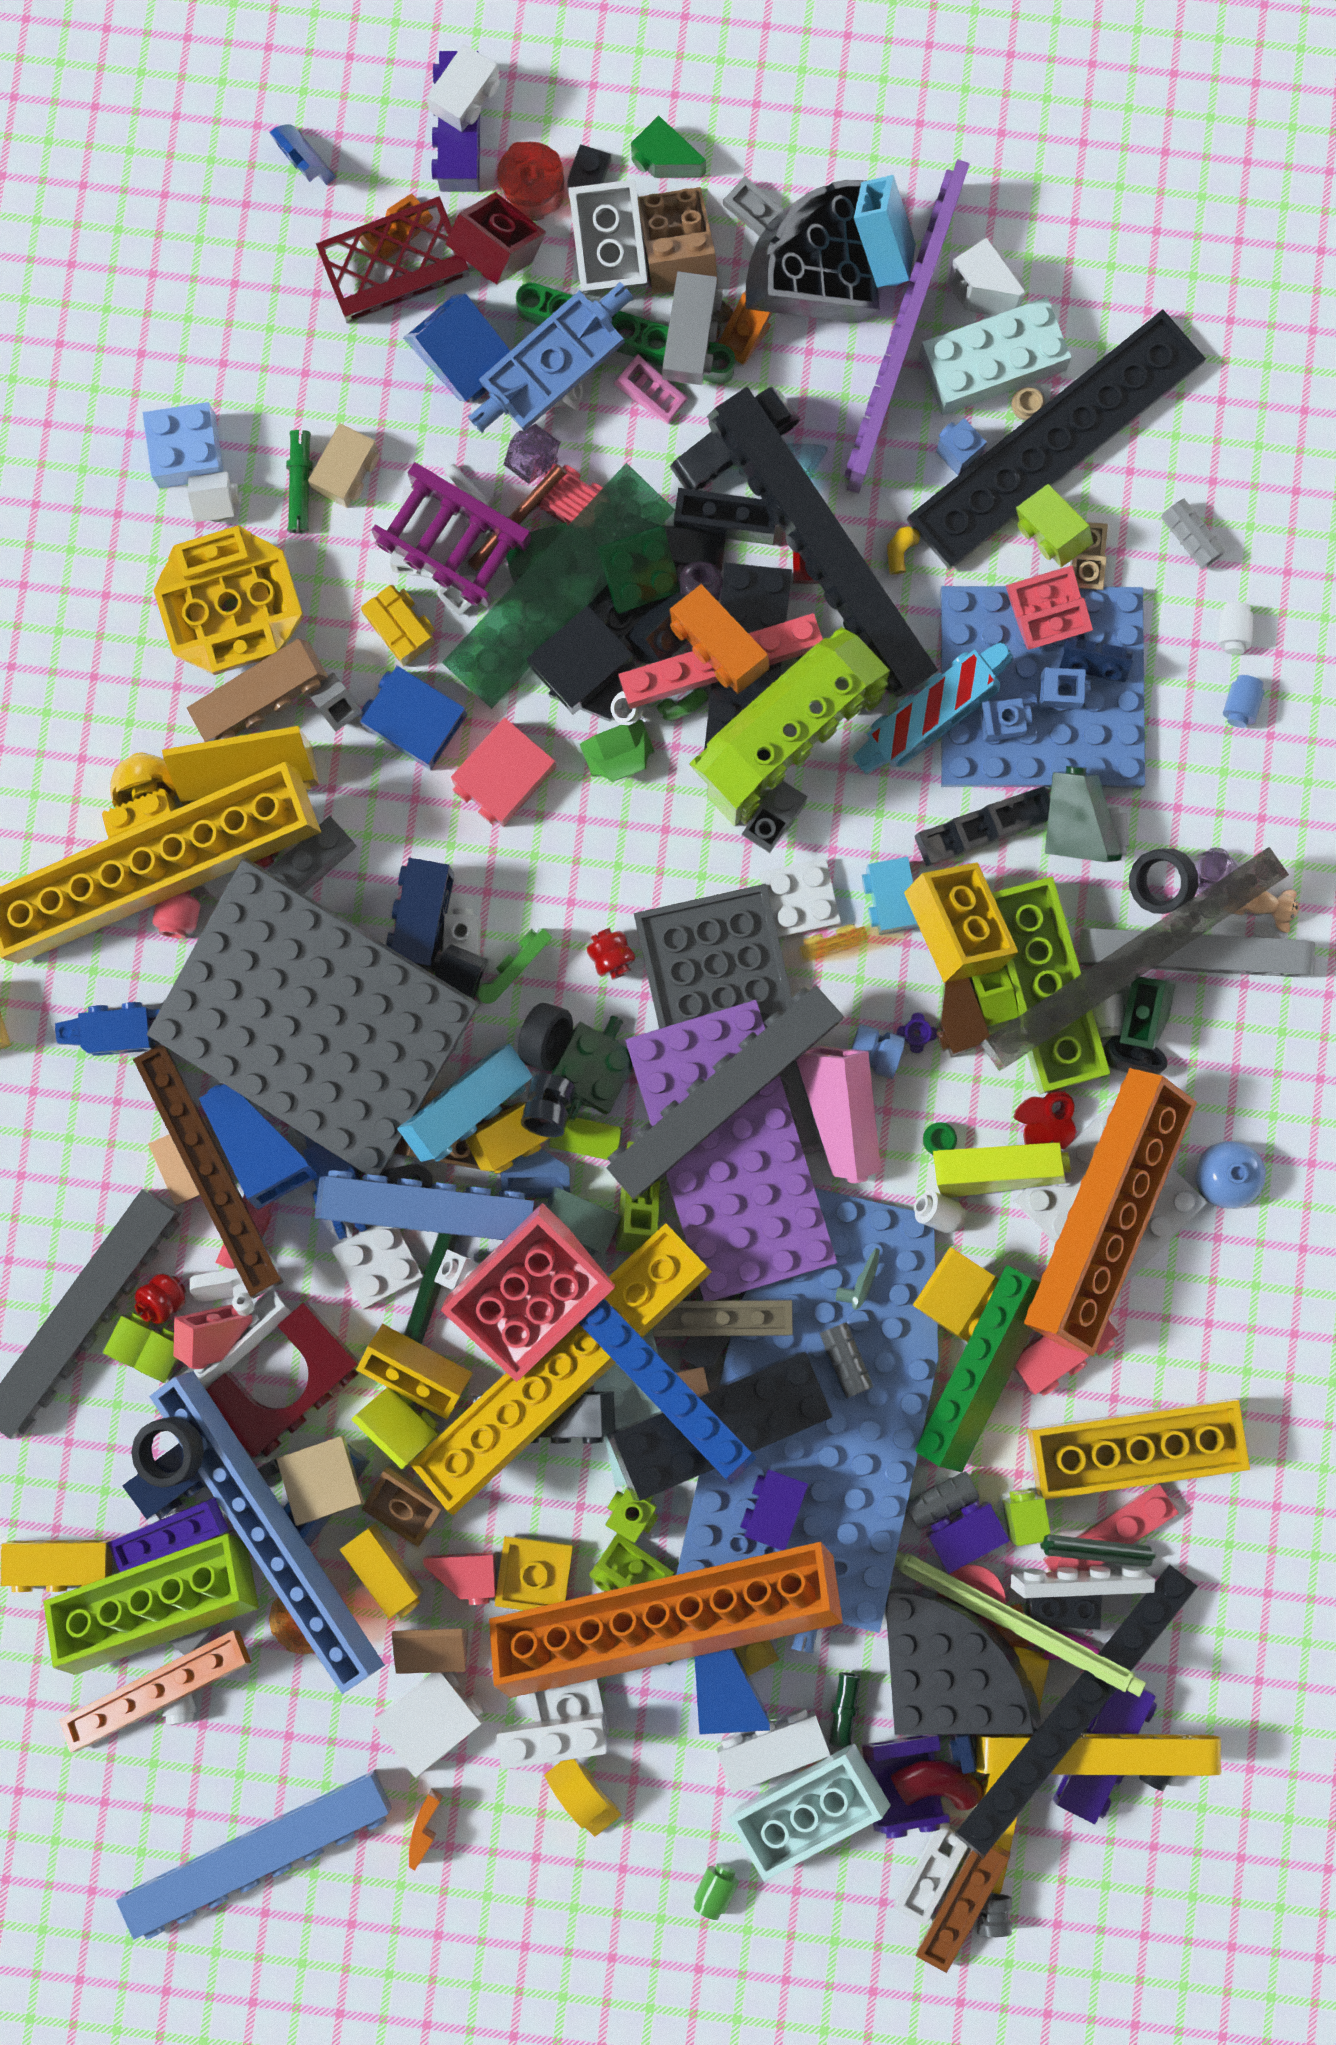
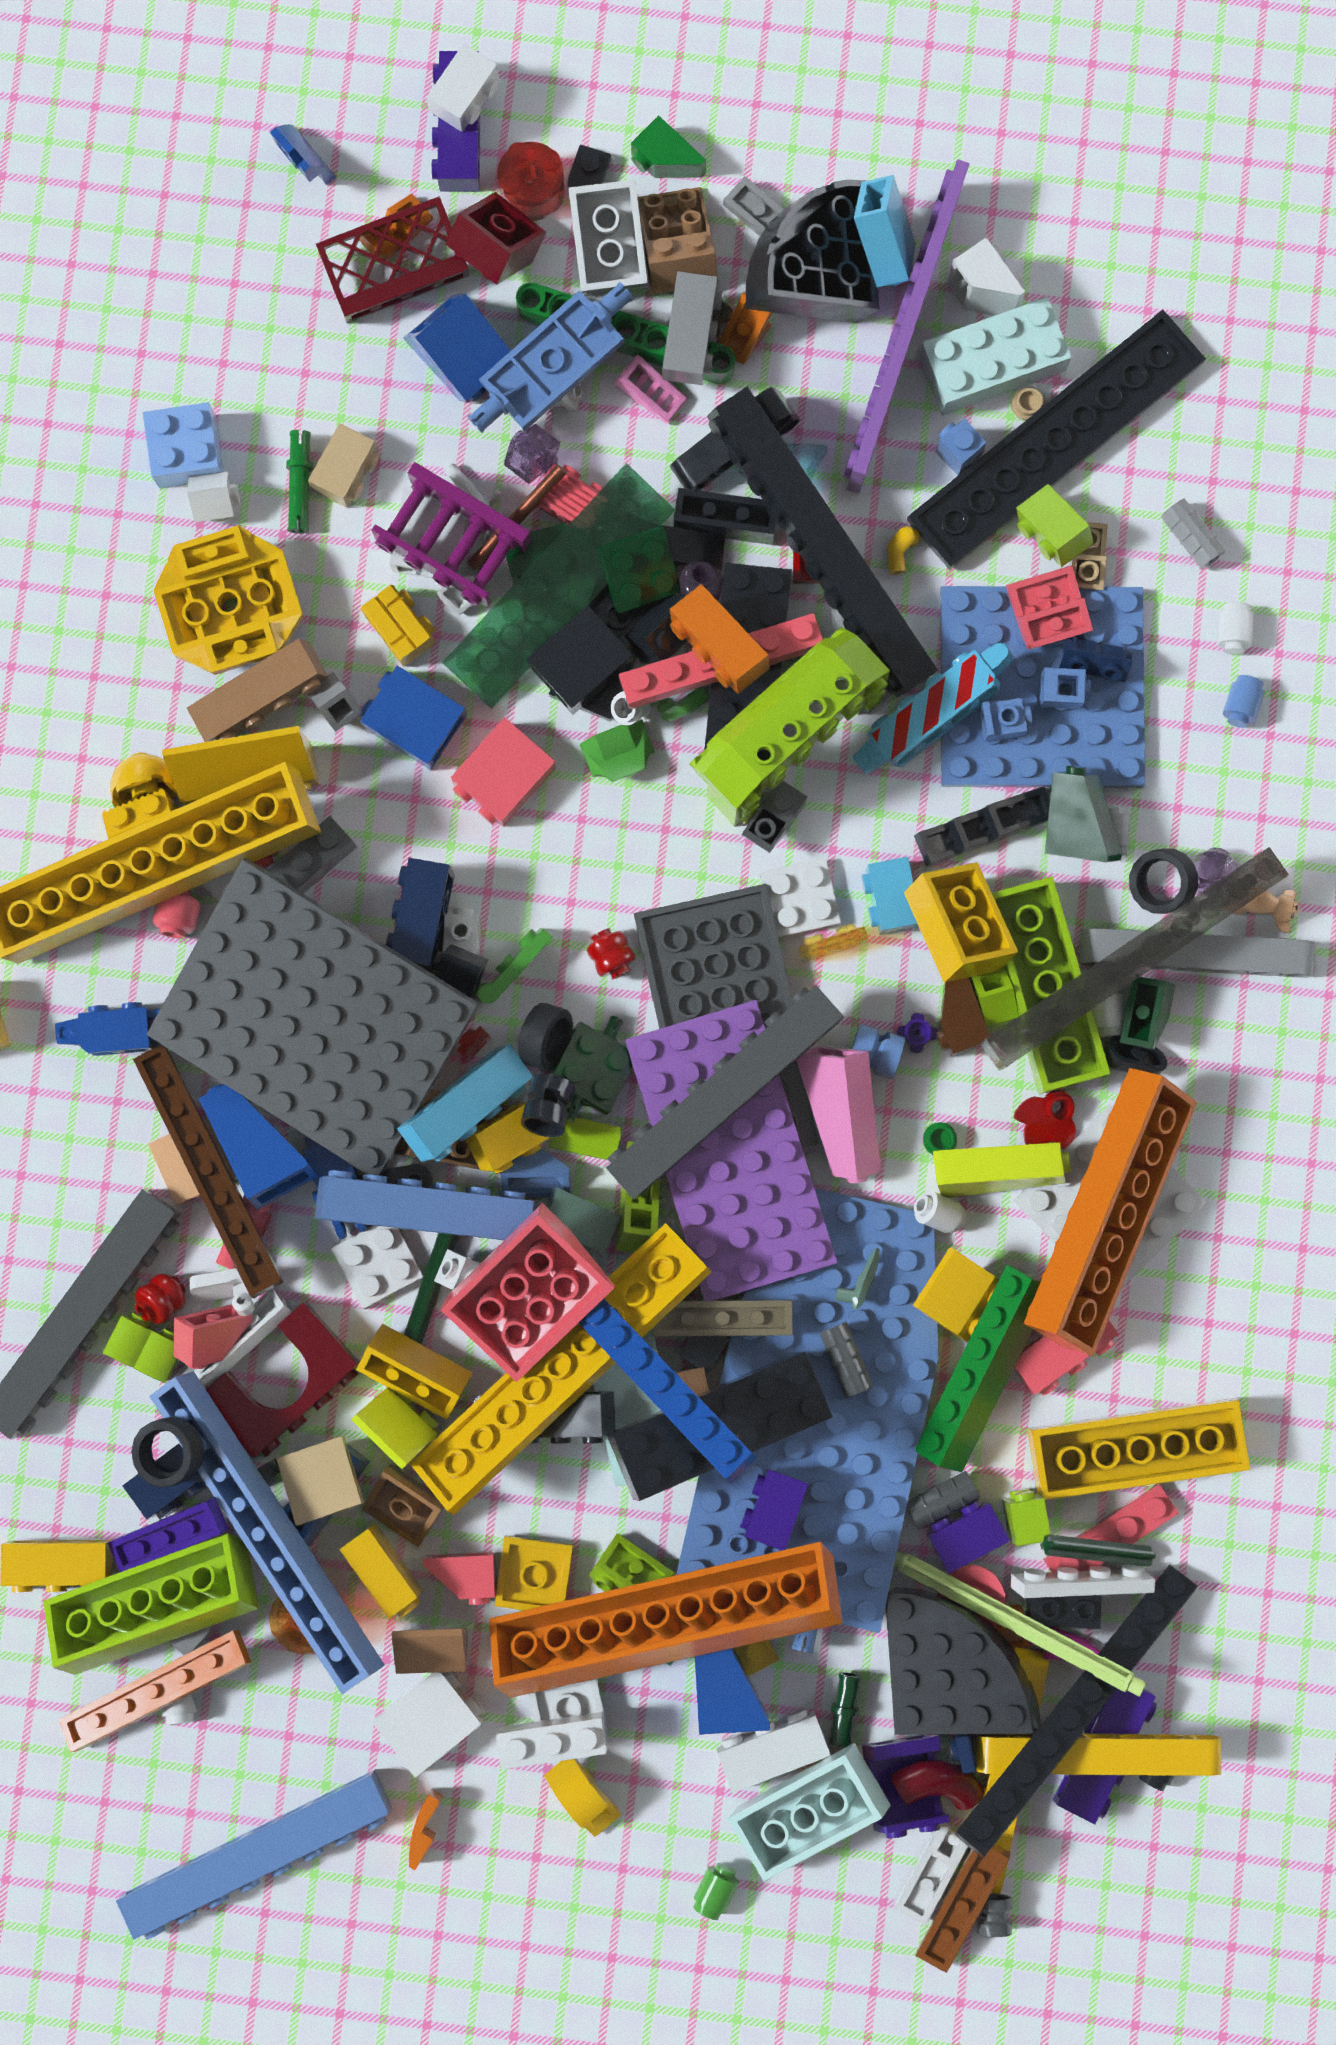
(472, 1042): none -> clear red plate
(631, 1526): lime brick -> none
(1230, 1174): medium blue cylinder -> none

